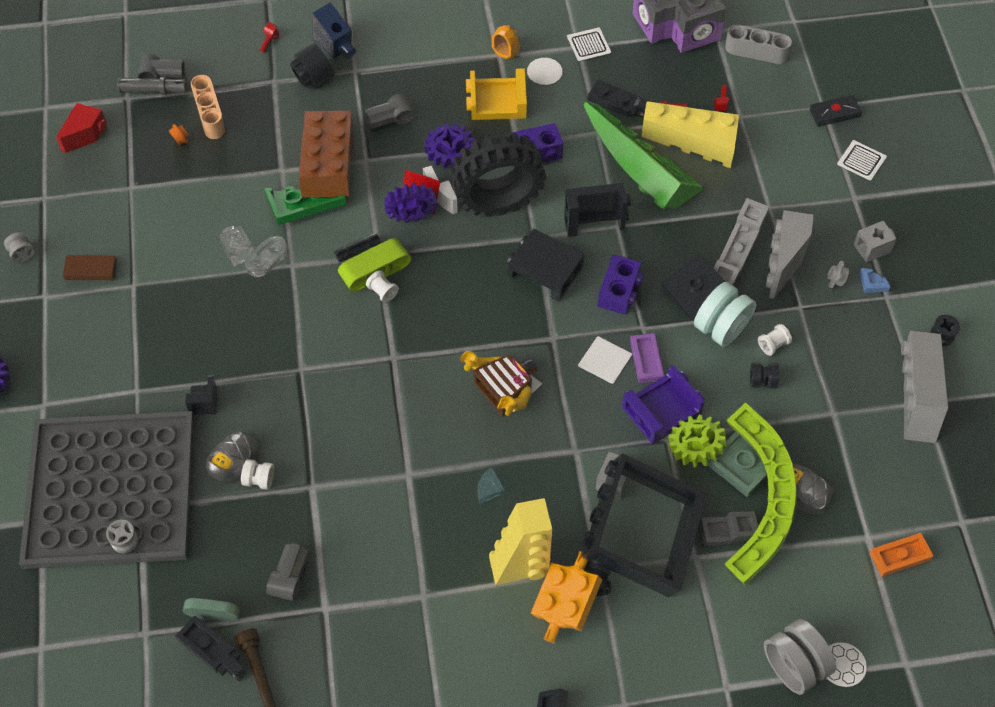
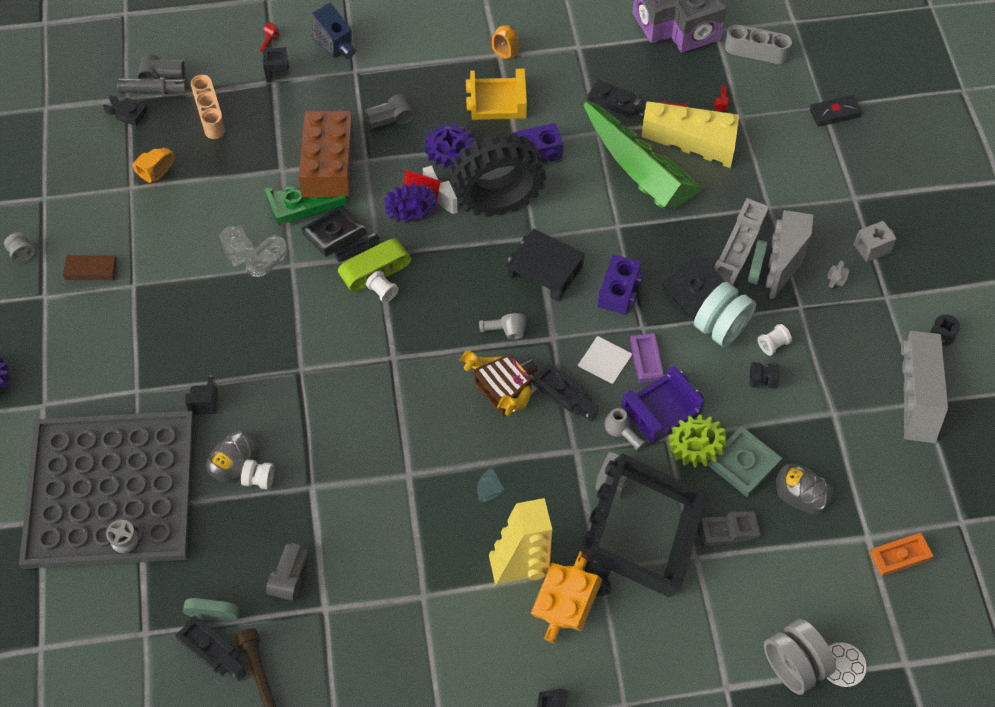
(81, 128): red slope -> none
(126, 111): none -> black plate
(154, 164): none -> light orange rock
(179, 134): orange plate -> none
(274, 60): none -> black panel
(311, 66): black piece -> none
(333, 231): none -> black plate
(513, 325): none -> light grey bar
(544, 71): white sticker -> none
(565, 392): none -> black hinge
(588, 44): white sticker -> none
(596, 205): black panel -> none
(622, 428): none -> light grey bar
(757, 262): none -> sand green tile
(781, 495): lime plate -> none
(861, 160): white sticker -> none
(873, 282): medium blue tile -> none

